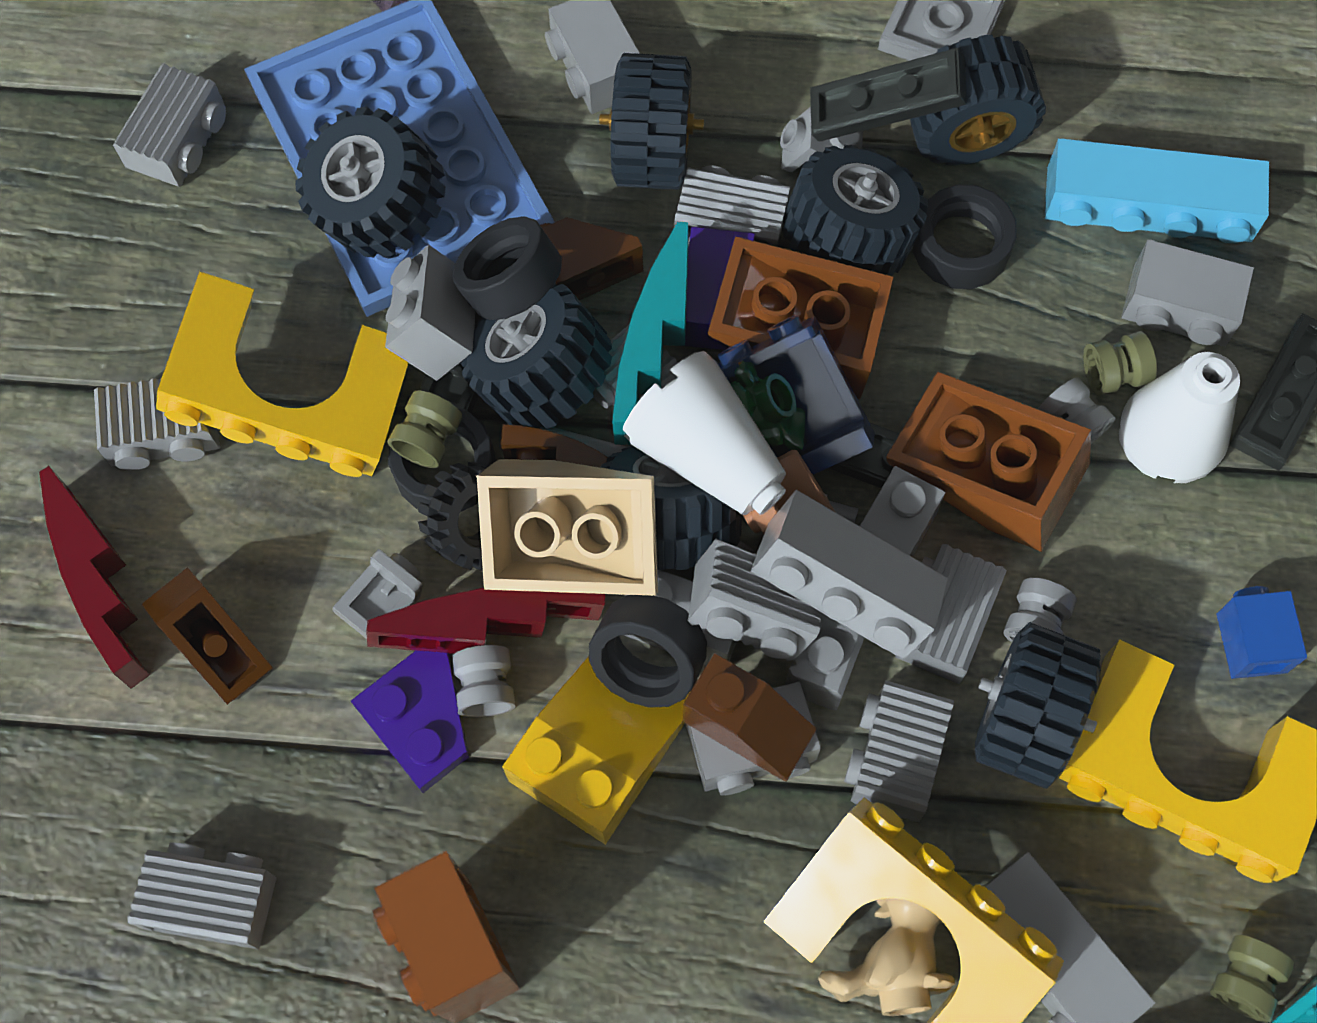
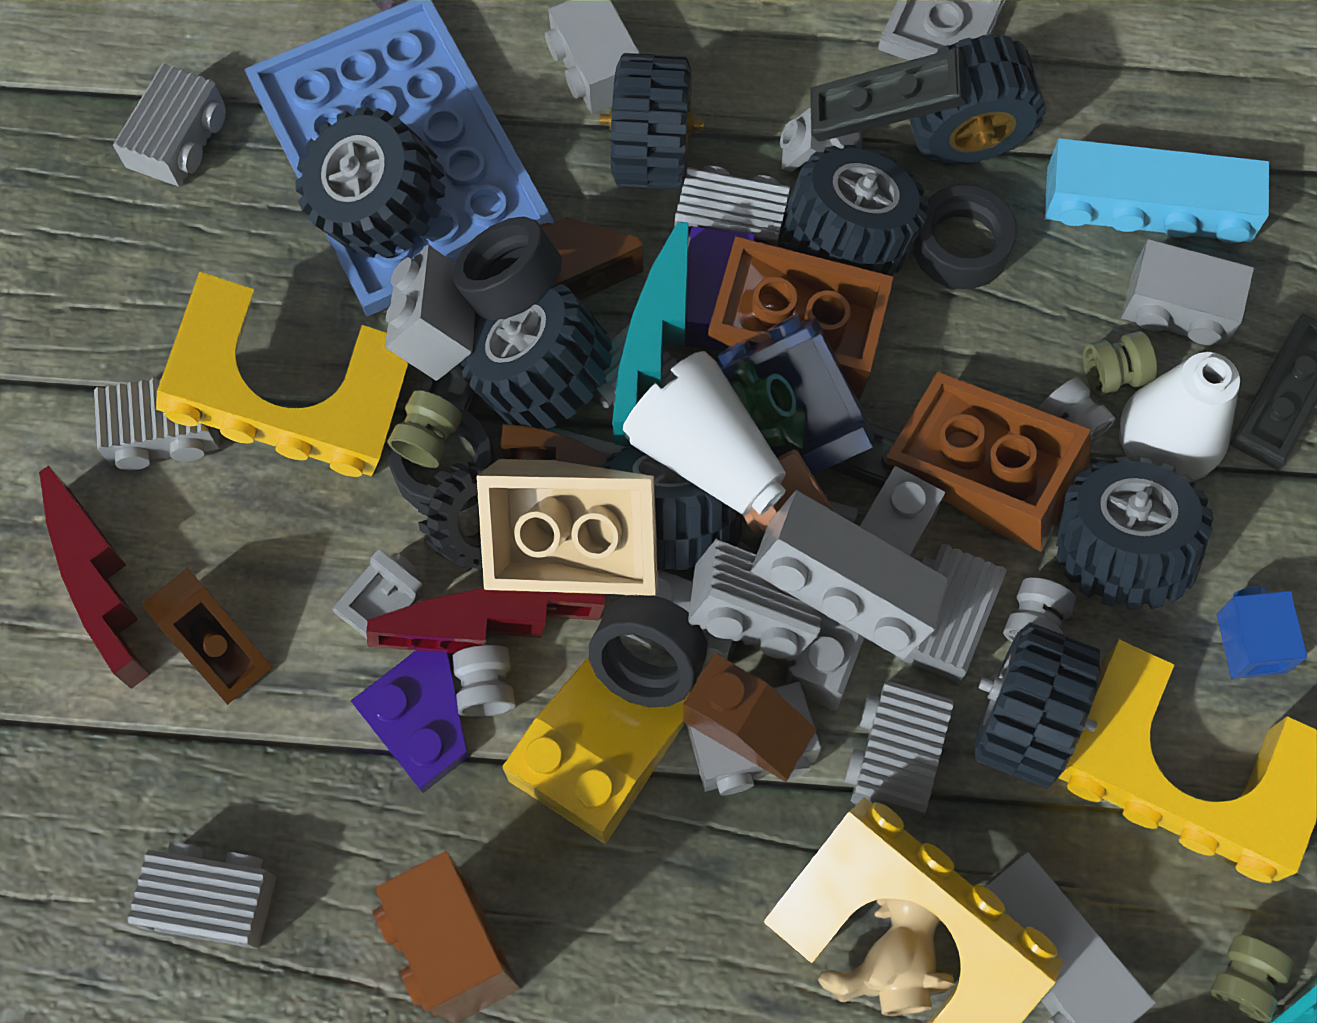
(1133, 532): none -> black wheel

